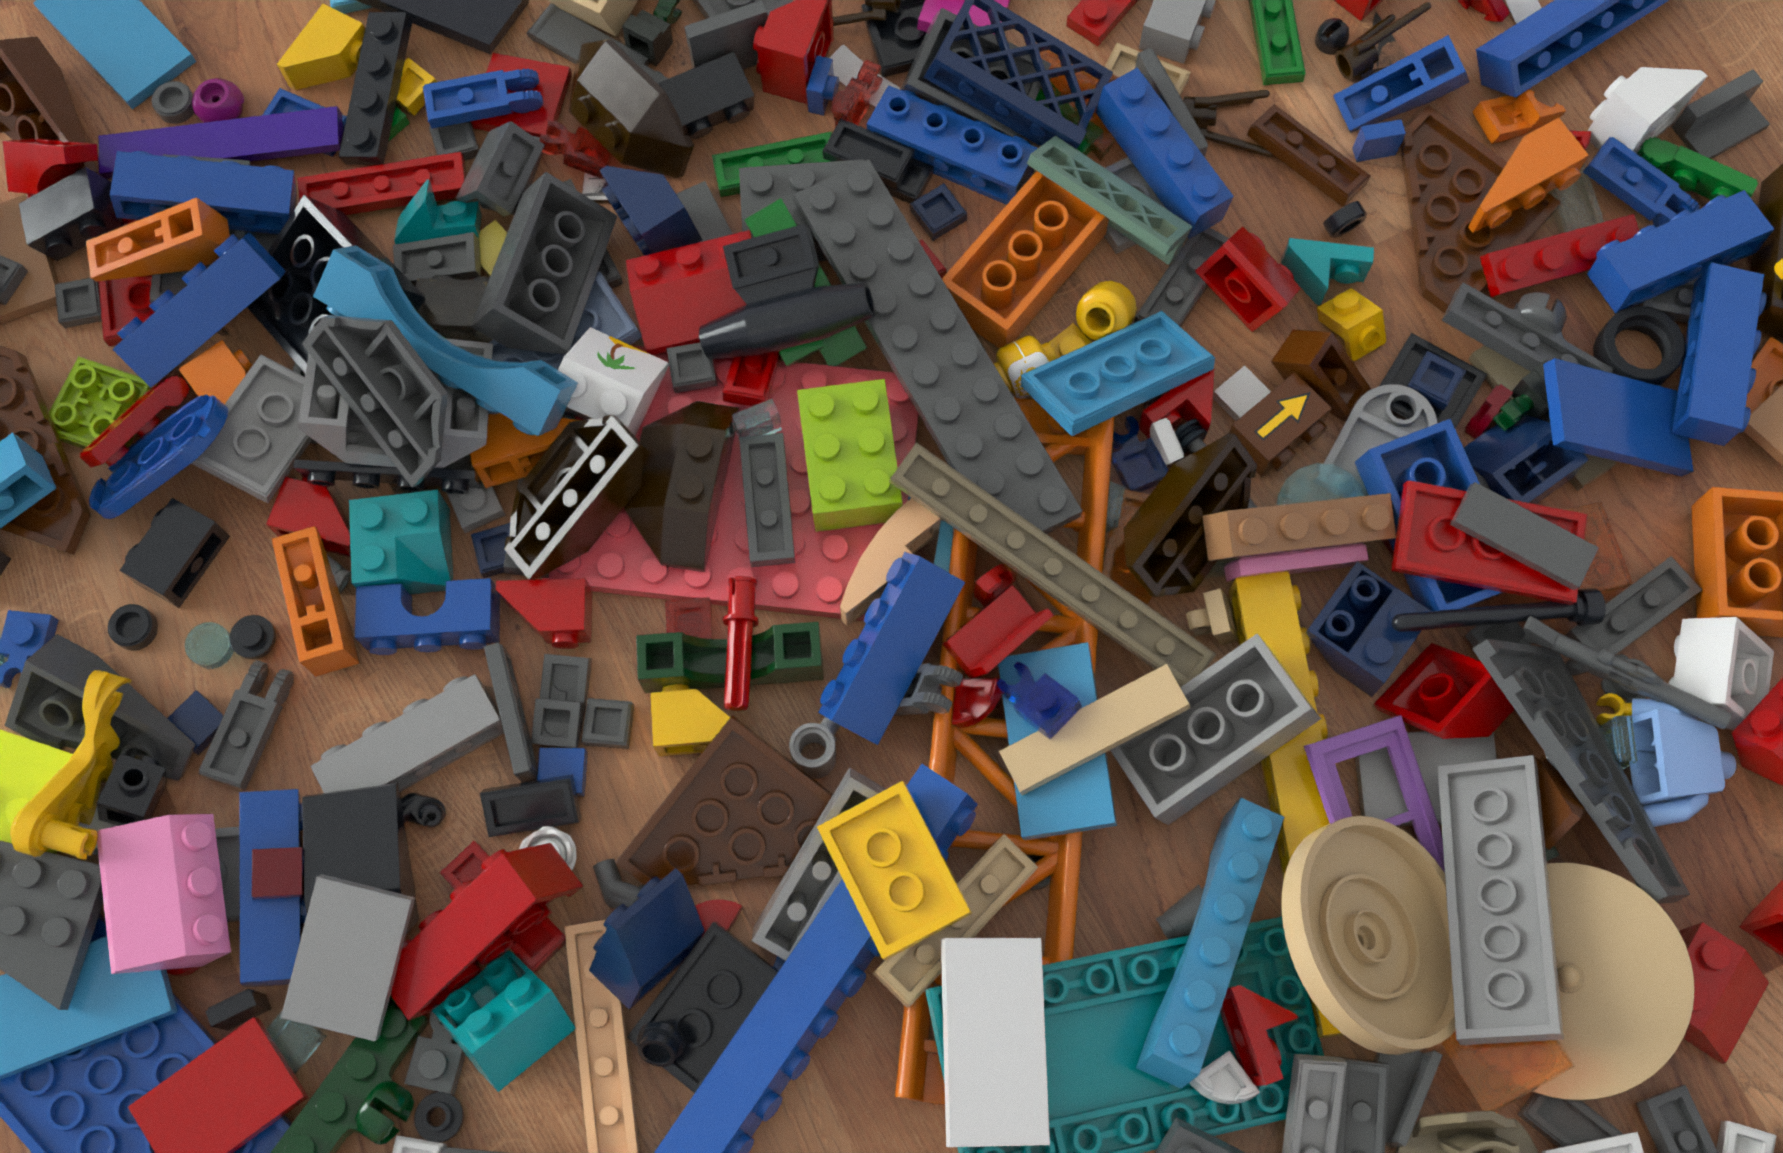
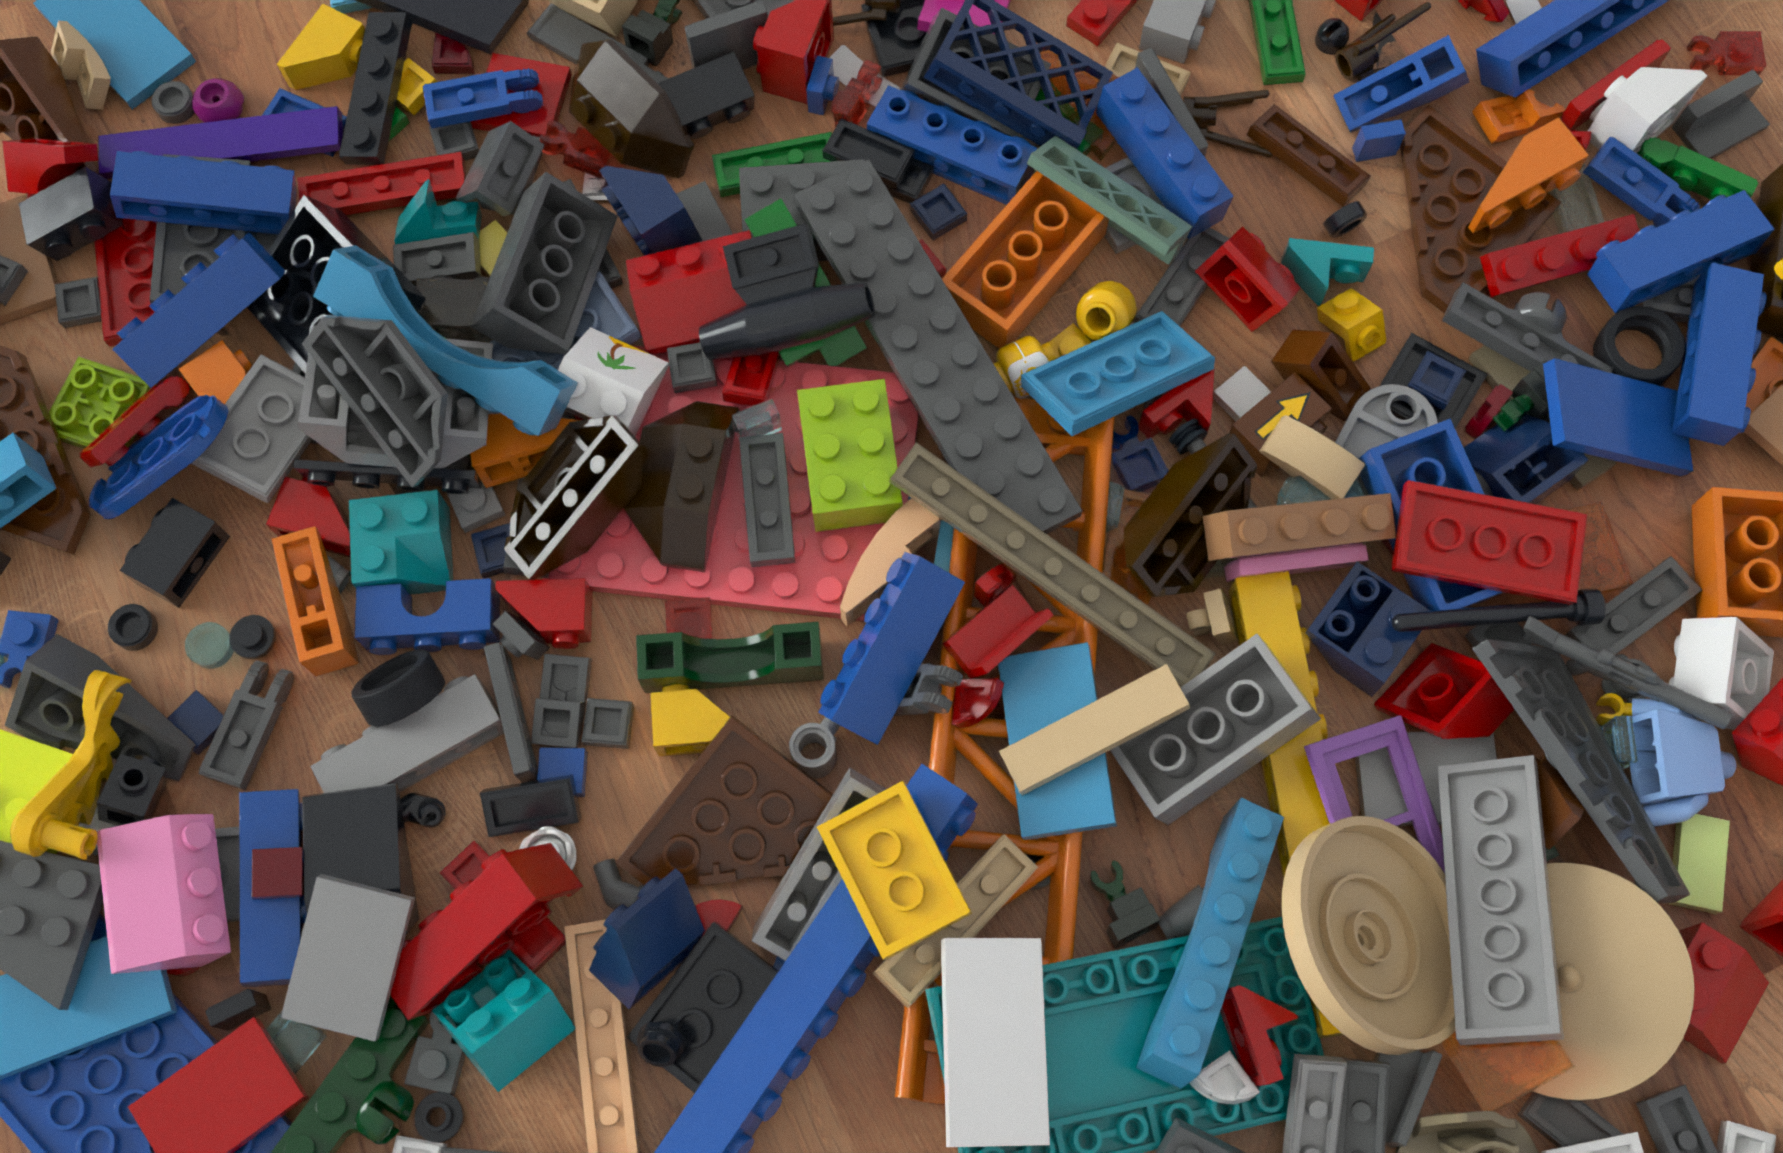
(81, 63): none -> tan slope
(159, 243): orange slope -> none
(398, 688): none -> black tyre
(451, 57): none -> dark red tile
(519, 637): none -> dark grey plate
(740, 625): red axle -> none
(1041, 703): clear blue plate -> none
(1130, 912): none -> pearl dark grey piece
(1166, 441): white tile -> none
(1313, 456): none -> tan slope
(1524, 536): dark grey tile -> none
(1583, 105): none -> red tile
(1701, 861): none -> yellowish green tile
(1731, 50): none -> clear red plate

